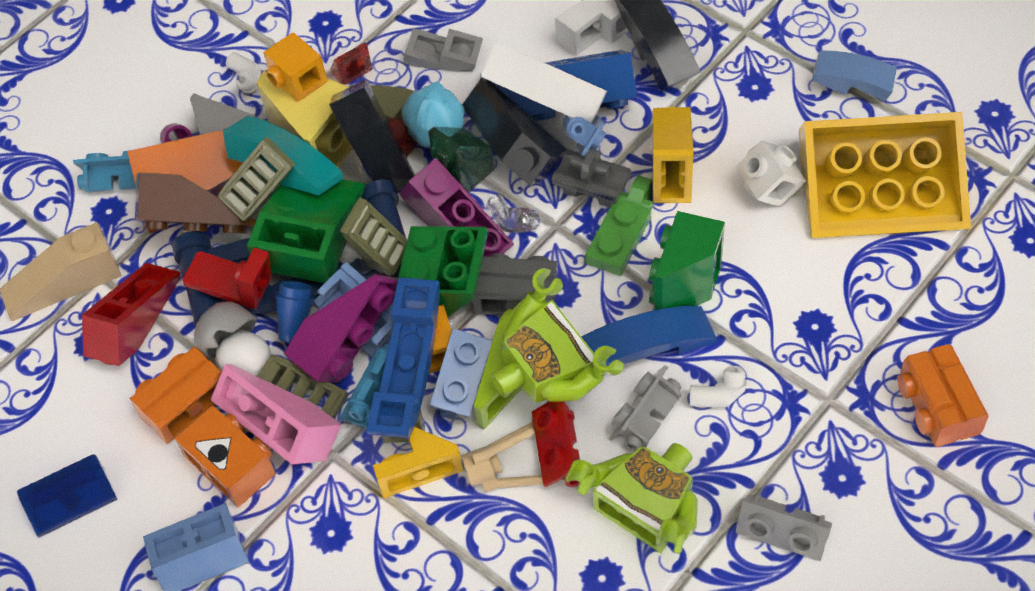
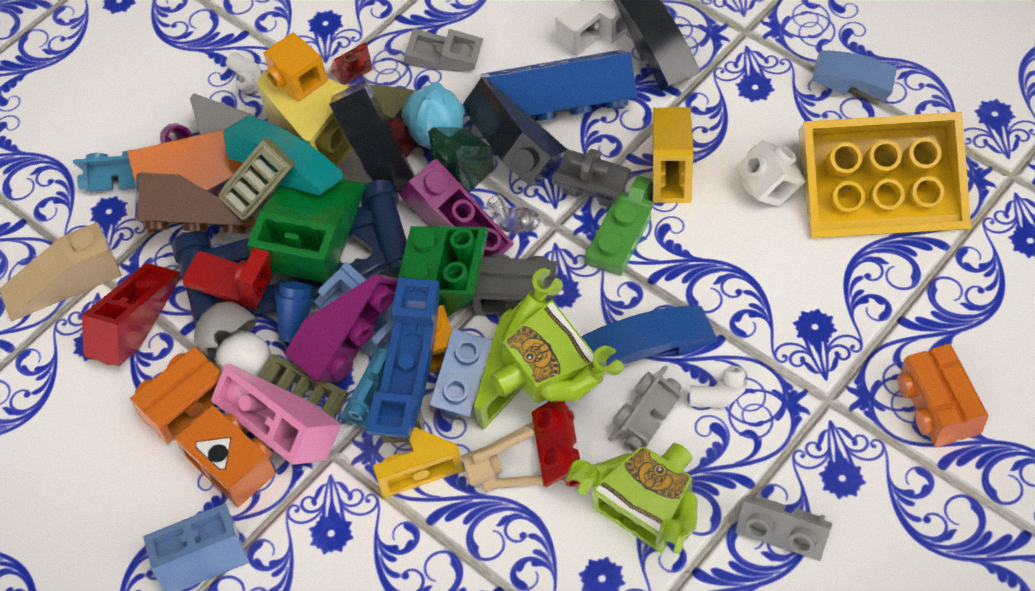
(66, 495): clear blue slope -> none
(378, 243): olive slope -> none
(543, 83): white slope -> none
(584, 133): medium blue hinge -> none
(688, 263): green slope -> none

